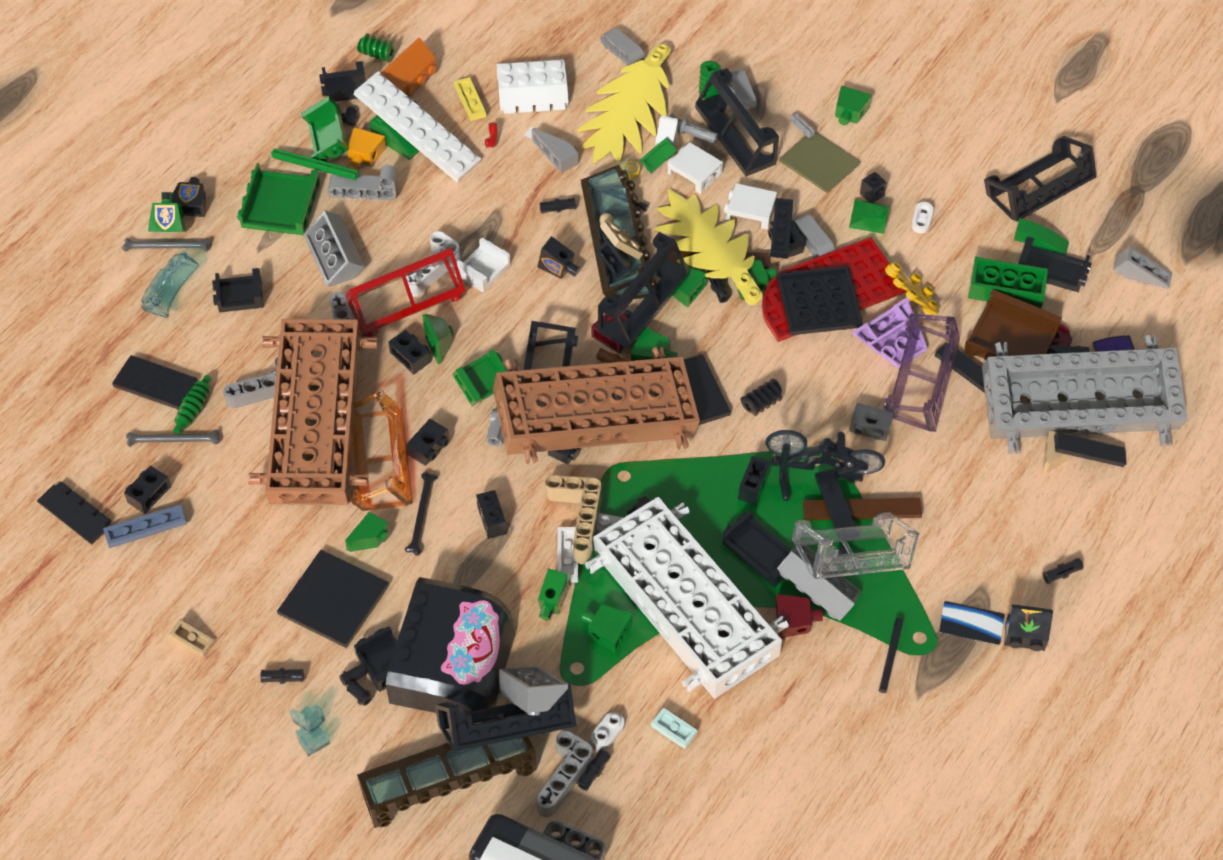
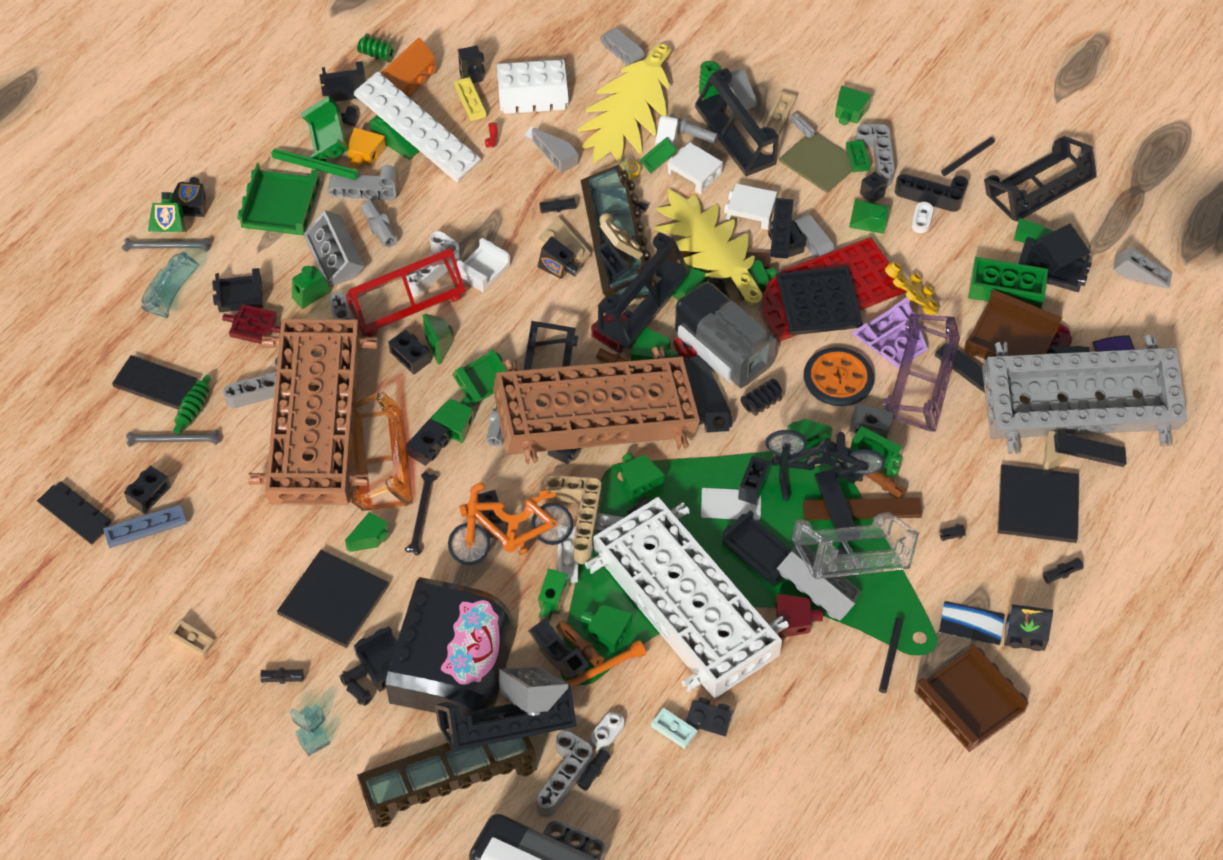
(252, 323): none -> dark red plate
(309, 286): none -> green torso
(379, 223): none -> light grey piece
(455, 417): none -> green torso
(470, 63): none -> black brick
(471, 543): none -> piece
(562, 657): none -> black arch
(565, 236): none -> tan wing
(584, 647): none -> dark orange pin
(636, 650): none -> orange piece
(640, 475): none -> green torso
(682, 350): none -> red arm
(709, 425): none -> black brick
(709, 716): none -> black bracket
(724, 335): none -> piece
(726, 505): none -> white sticker
(780, 112): none -> tan plate
(813, 431): none -> green slope
(841, 397): none -> wedge
(857, 156): none -> green plate
(879, 138): none -> light grey beam
(887, 484): none -> dark orange pin
(891, 451): none -> green panel
(936, 194): none -> black beam
(956, 531): none -> black pin
(967, 156): none -> black bar
(972, 698): none -> reddish brown panel
(1038, 503): none -> black tile
(1060, 248): none -> black panel

